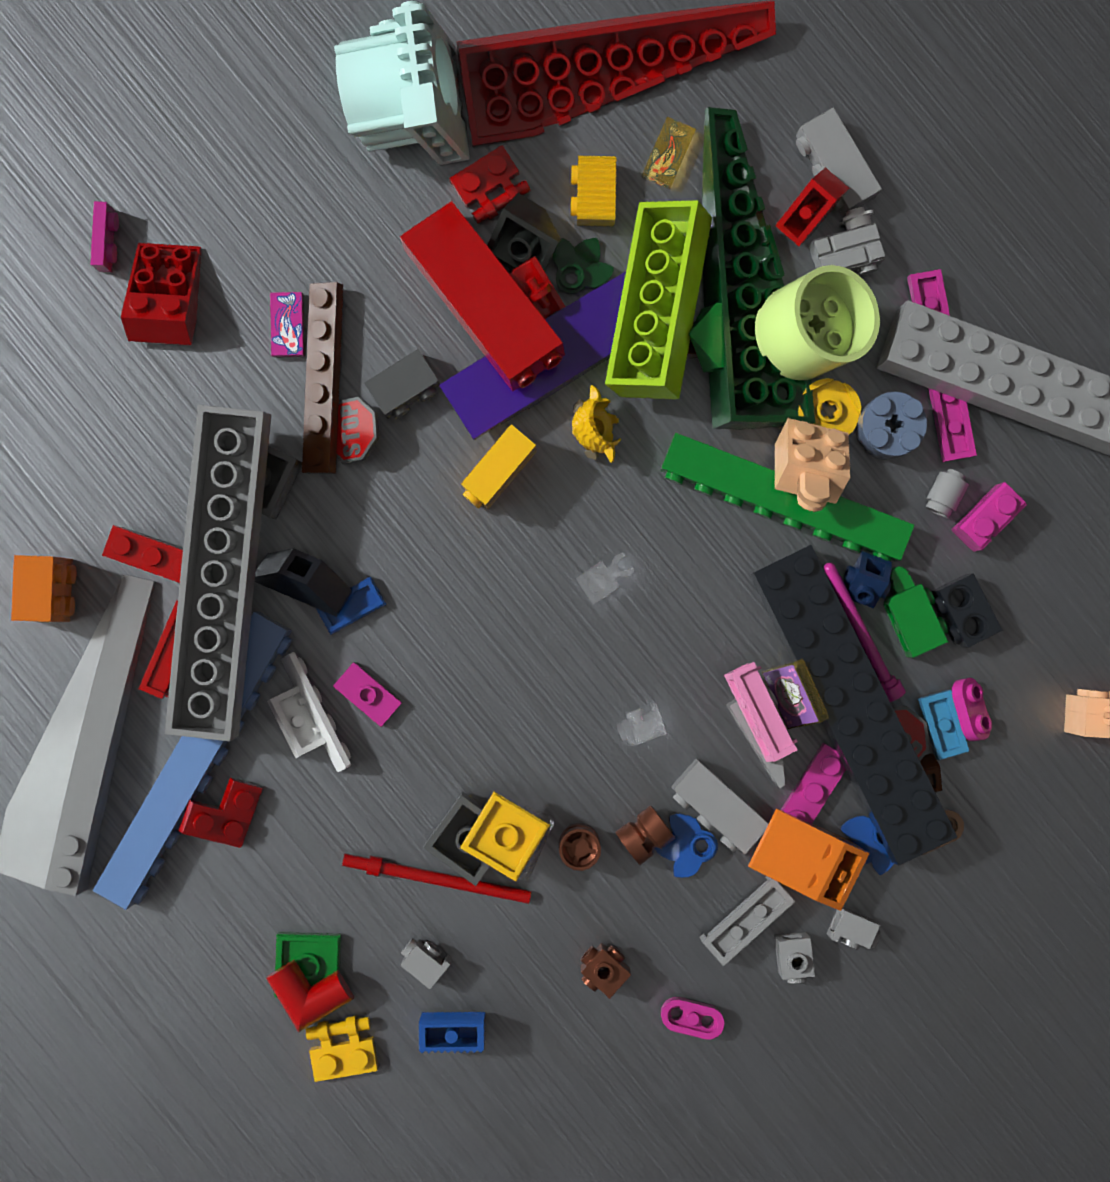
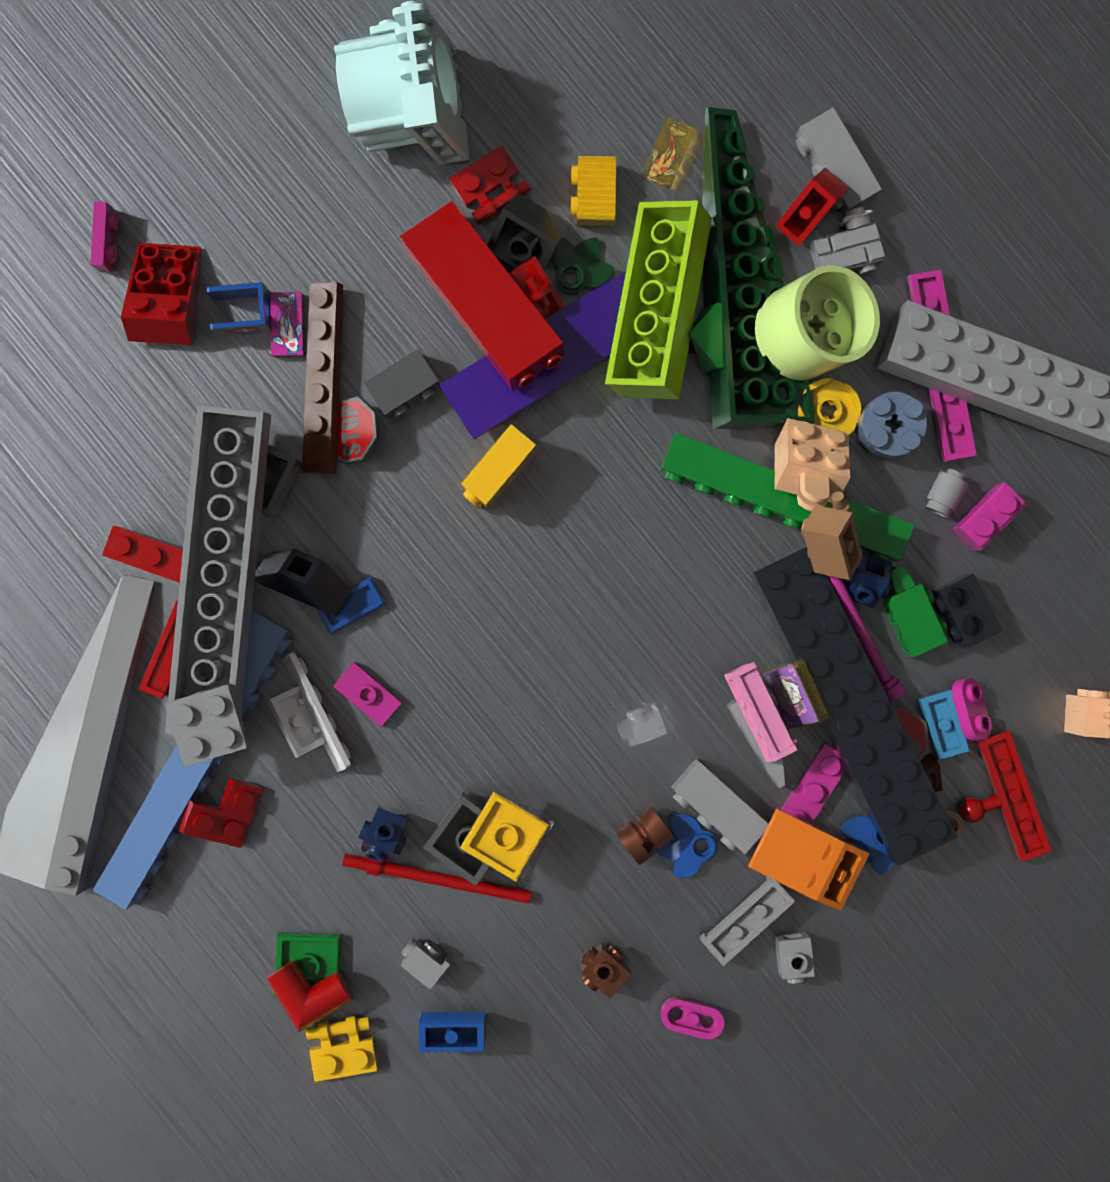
(43, 589): orange brick -> none
(207, 725): none -> light grey plate
(243, 291): none -> blue piece
(383, 836): none -> dark blue brick
(560, 72): red wedge -> none
(579, 846): copper wheel -> none
(594, 426): yellow hair -> none
(600, 581): clear plate -> none
(832, 539): none -> medium nougat brick
(854, 929): light grey brick -> none
(1011, 796): none -> red plate

